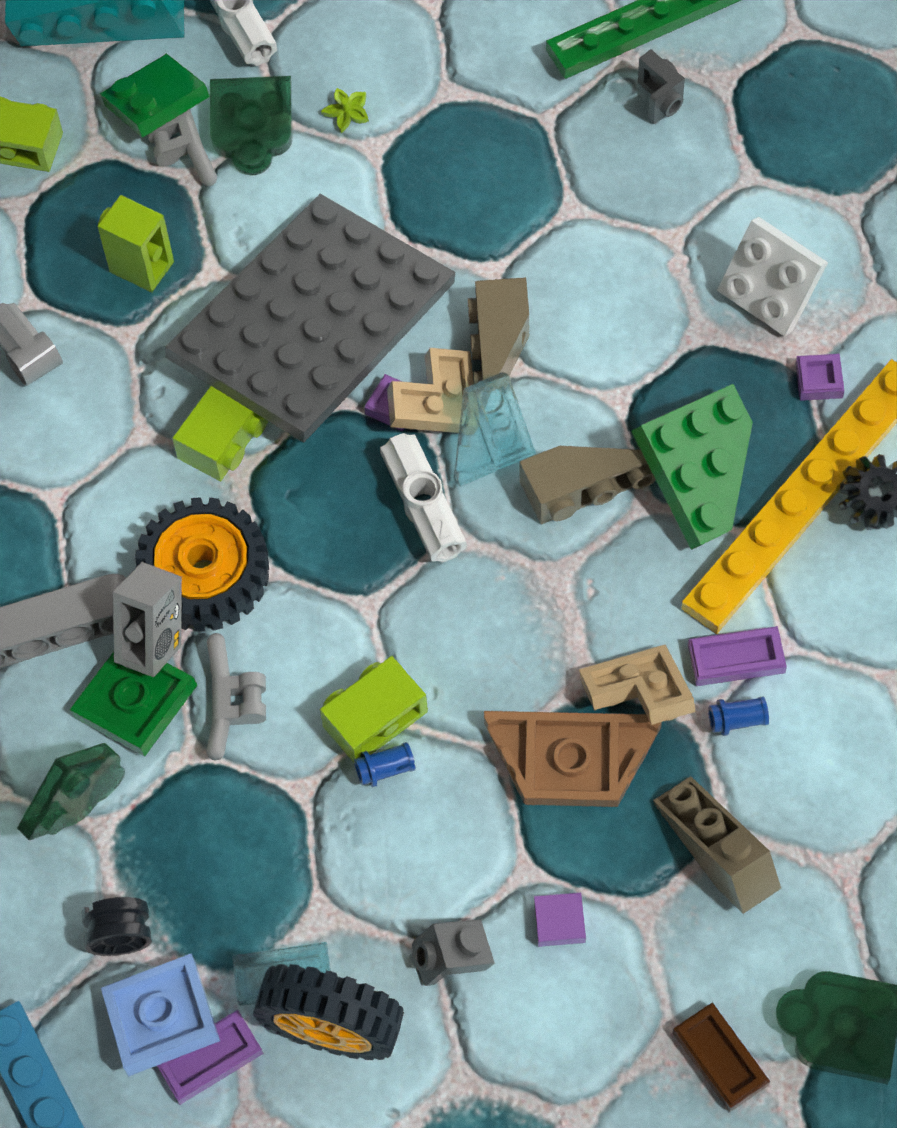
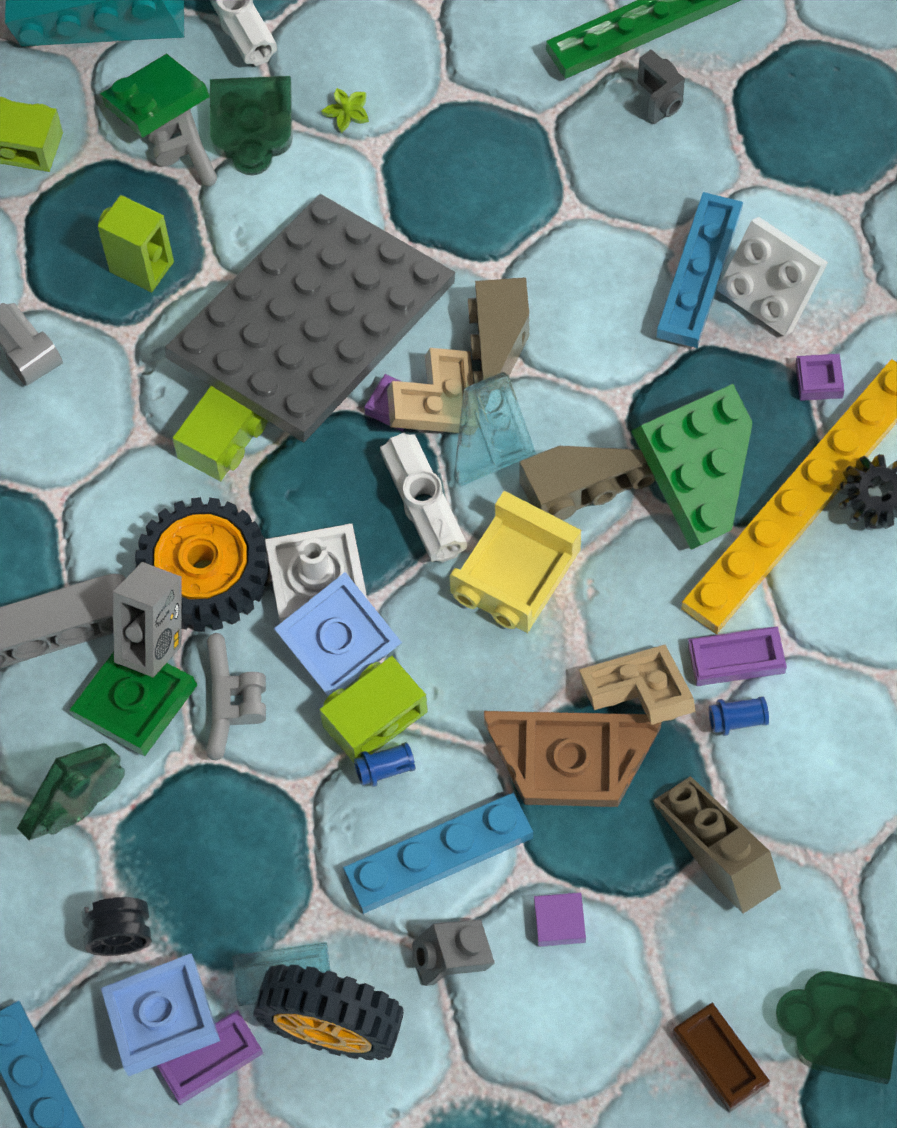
(309, 562): none -> white plate
(337, 635): none -> light blue plate
(438, 853): none -> dark azure plate
(516, 563): none -> light yellow panel
(699, 270): none -> dark azure plate

